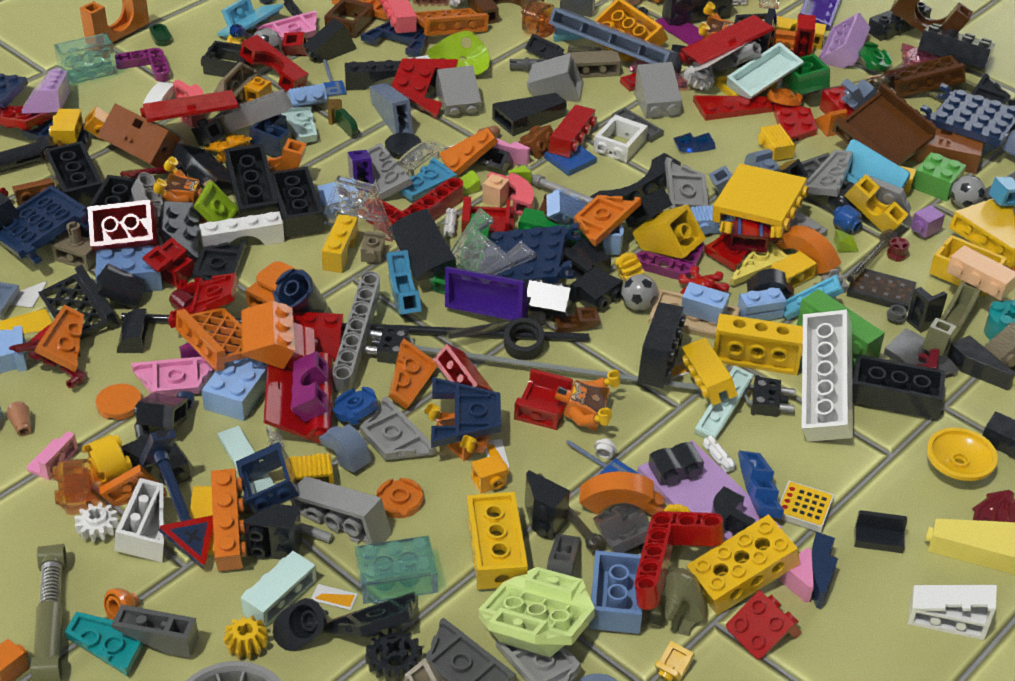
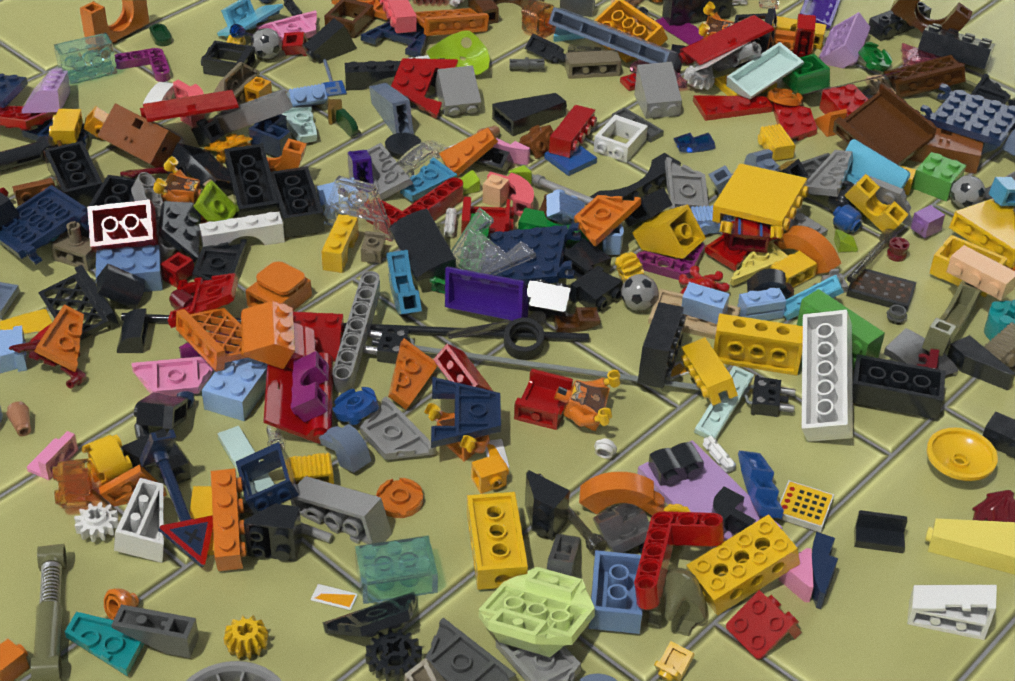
(28, 296): white sticker -> none
(117, 401): orange tile -> none
(165, 256): red slope -> none
(259, 52): red arch -> none
(279, 588): light aqua brick -> none
(299, 292): dark blue cone -> none
(299, 624): black piece -> none
(556, 76): light grey slope -> none
(614, 466): piece -> none
(857, 94): sand blue brick -> none
(925, 309): black panel -> none

